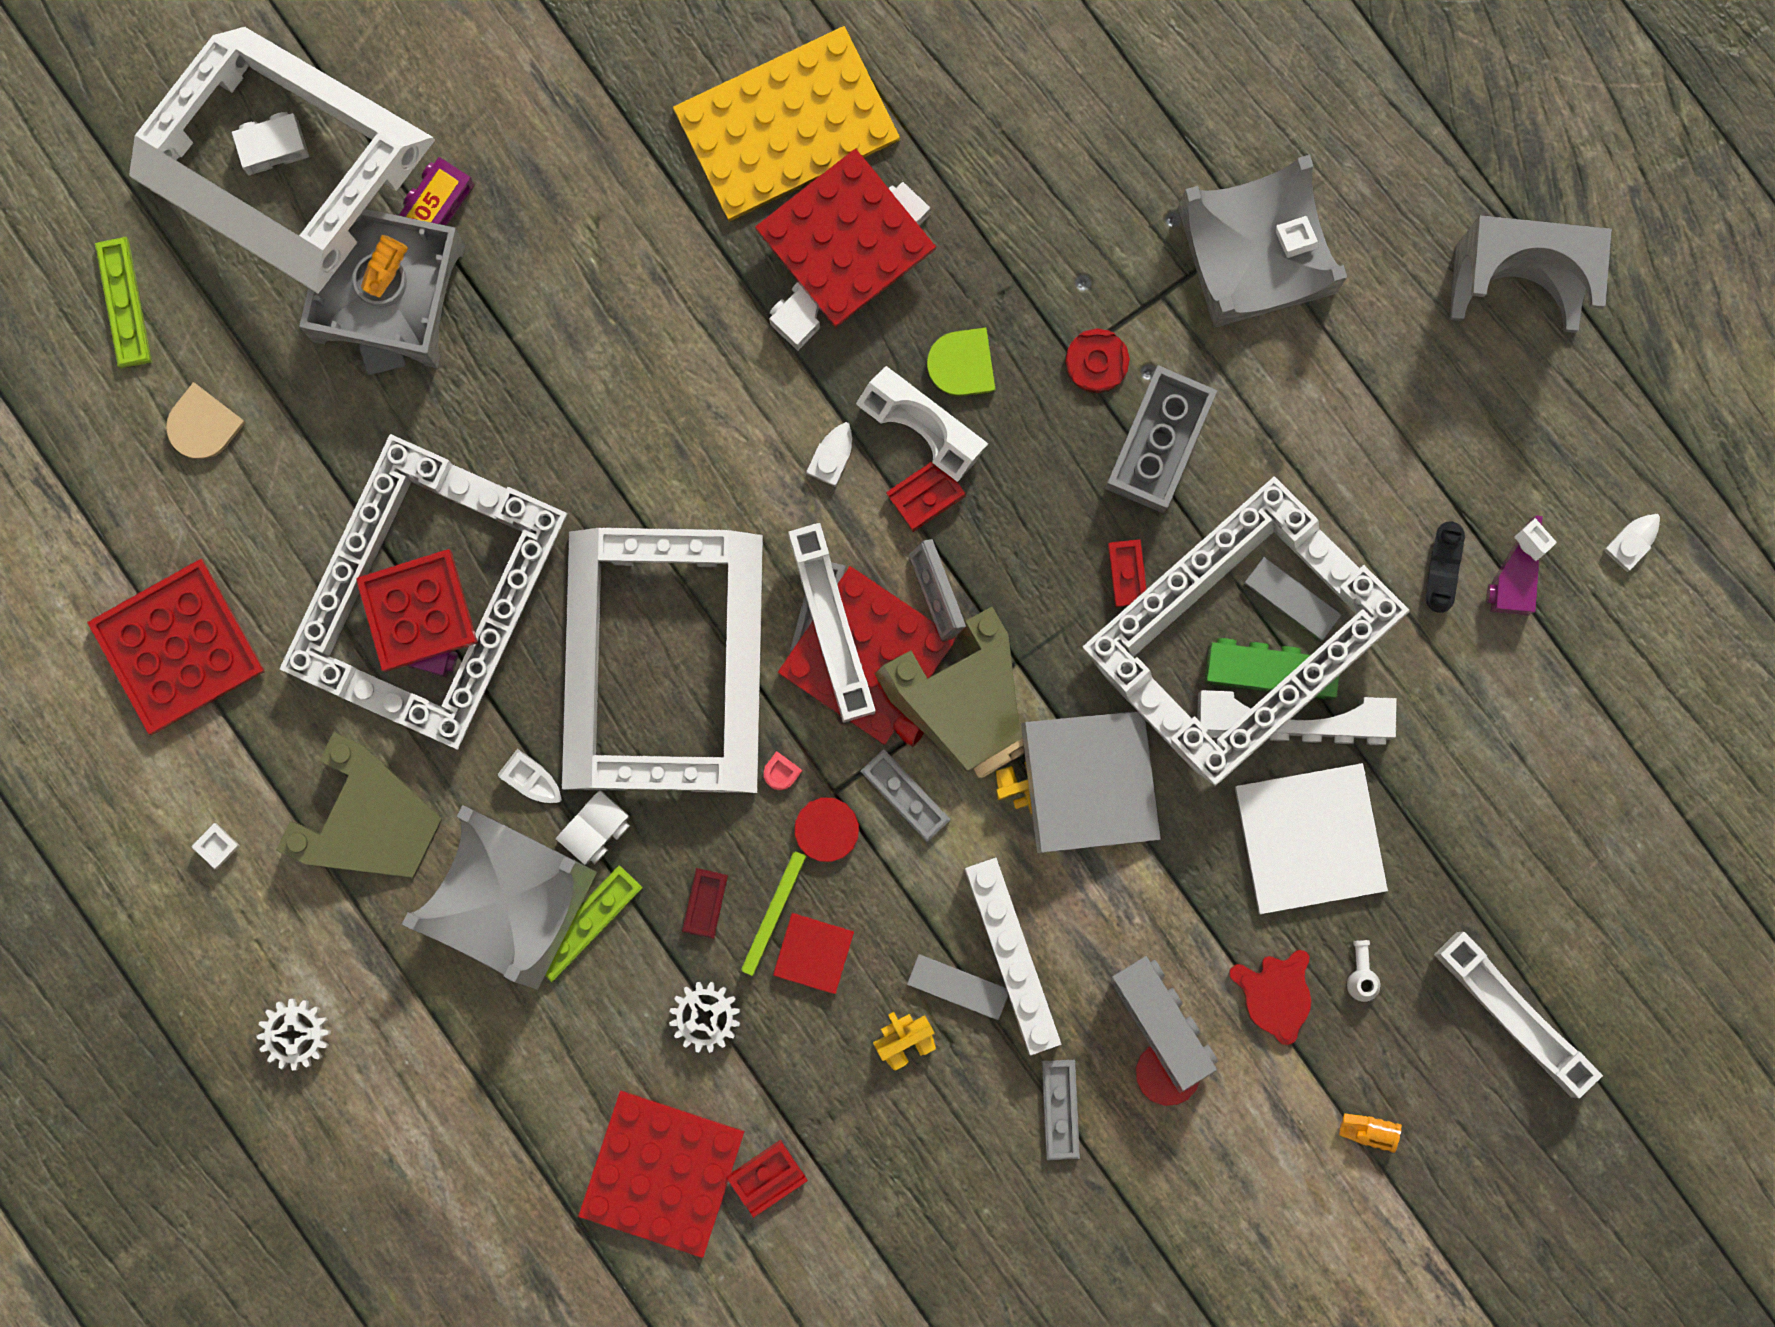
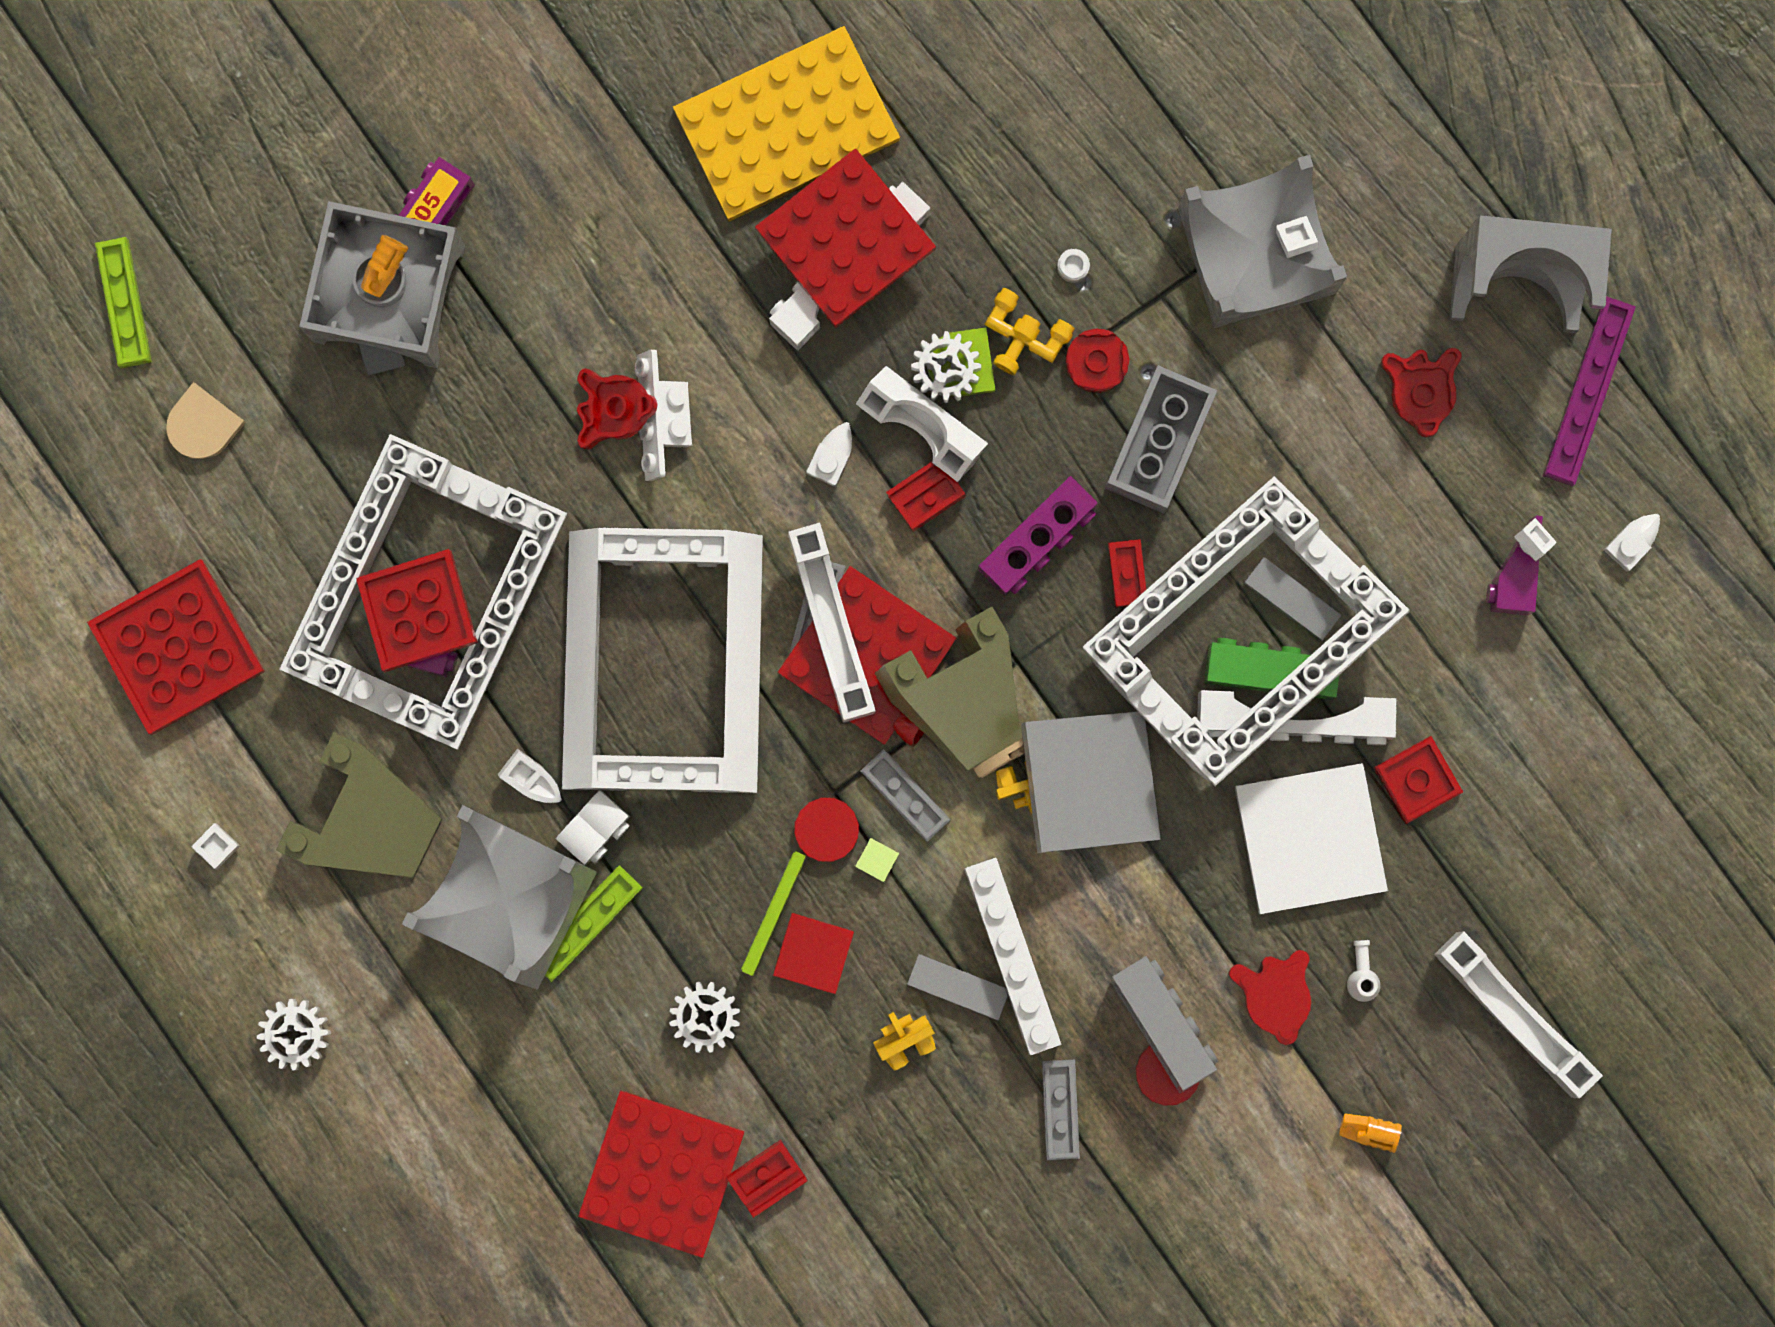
(270, 143): white brick -> none
(326, 239): white slope -> none
(614, 409): none -> red tile
(671, 421): none -> white bracket
(705, 903): dark red tile -> none
(780, 772): coral tile -> none
(877, 860): none -> yellowish green tile
(937, 590): light grey tile -> none
(959, 372): none -> white gear
(1024, 333): none -> yellow piece
(1067, 496): none -> magenta brick
(1073, 265): none -> white tile
(1418, 779): none -> red tile
(1423, 389): none -> red tile
(1445, 567): black piece -> none
(1589, 391): none -> magenta tile

